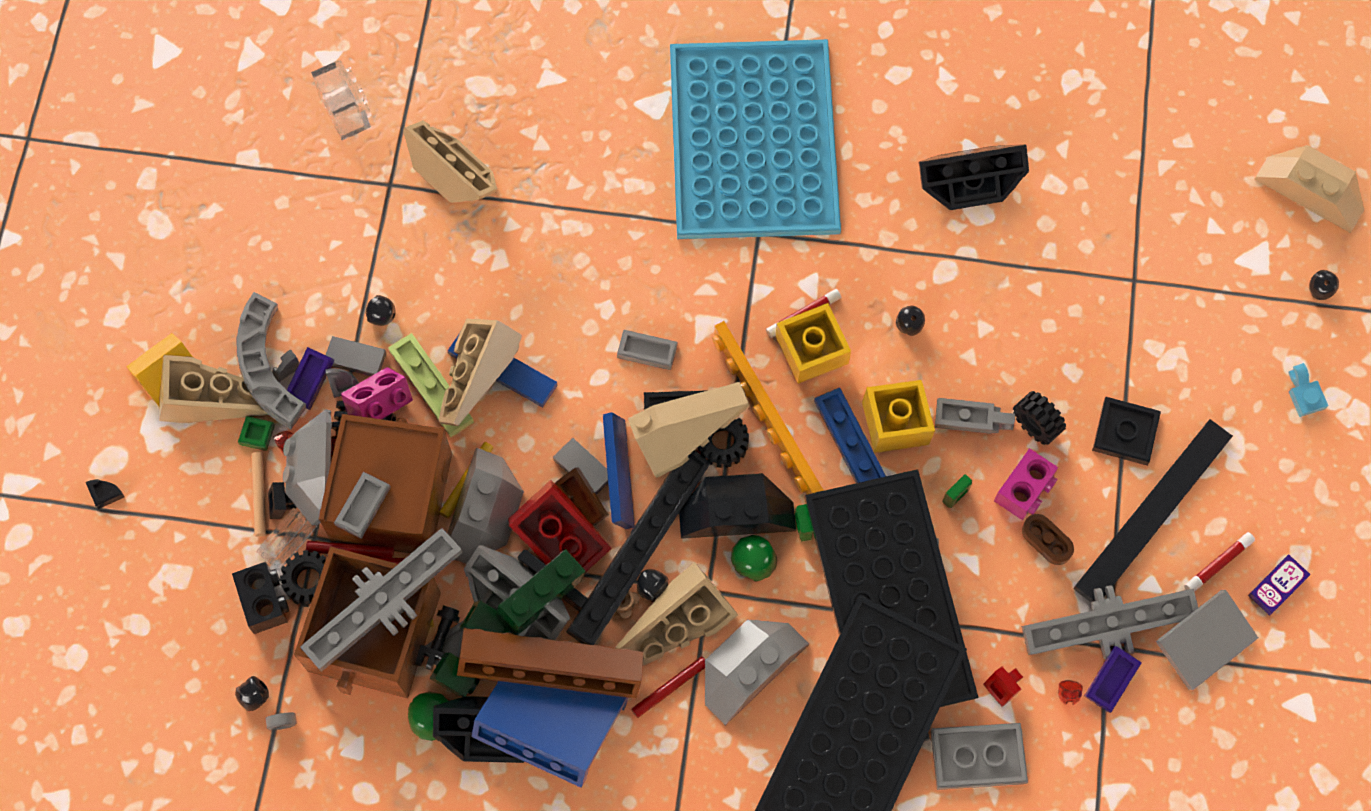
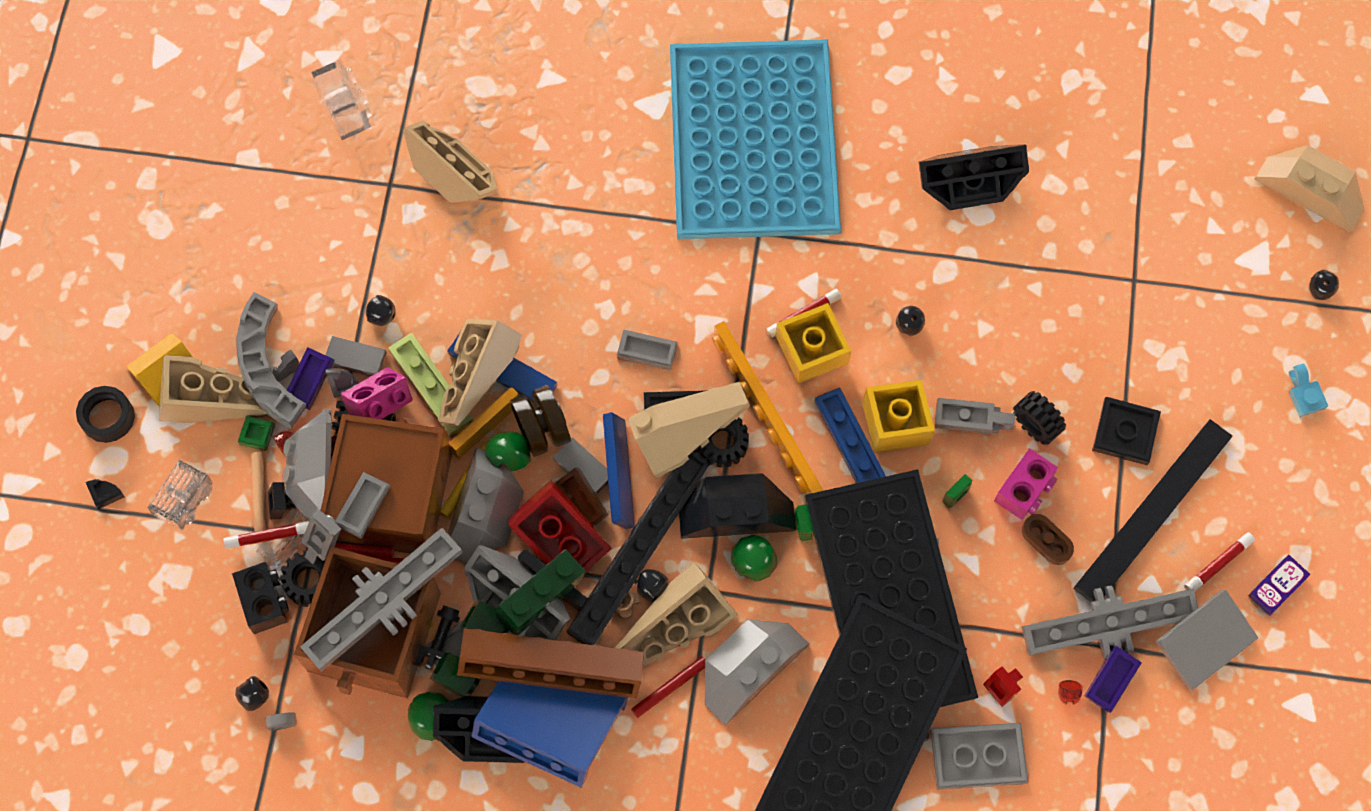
(96, 396): none -> black tyre
(181, 495): none -> clear brick
(265, 535): none -> red bar
(320, 535): none -> light grey hinge
(482, 424): none -> light orange tile
(508, 449): none -> green hair
(543, 419): none -> dark brown wheel

